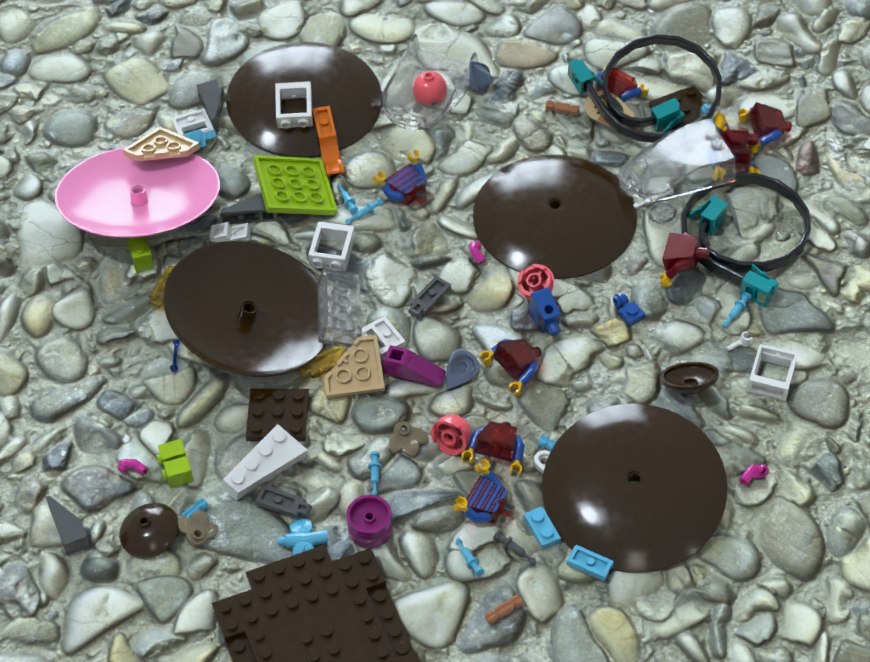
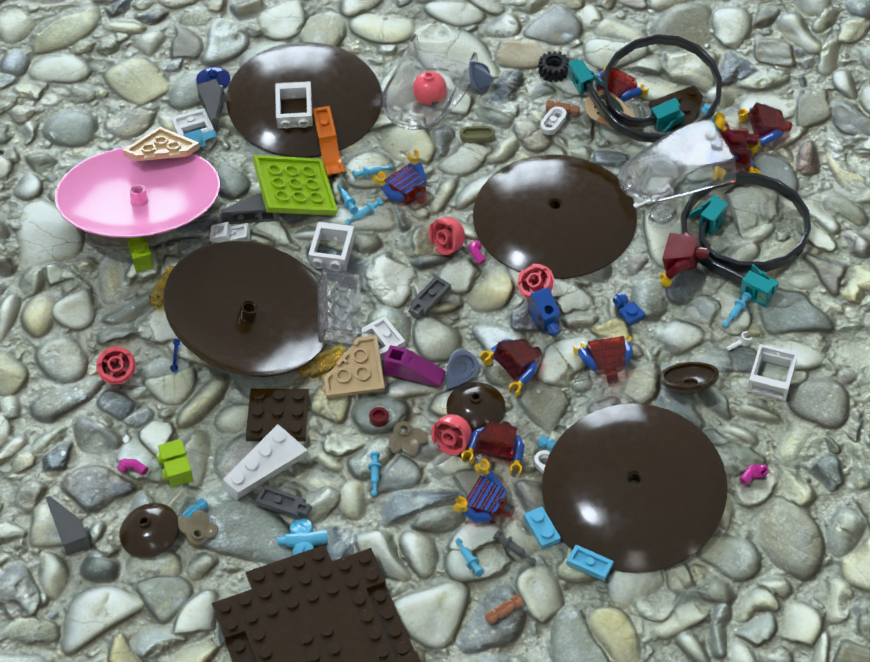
(116, 365): none -> coral cone
(213, 73): none -> clear blue dish
(369, 171): none -> medium azure piece
(369, 521): magenta wheel -> none
(379, 417): none -> dark red tile
(446, 235): none -> coral cylinder
(477, 134): none -> olive tile
(478, 412): none -> dark brown dish
(553, 59): none -> black tyre
(553, 120): none -> white plate
(606, 356): none -> clear red torso

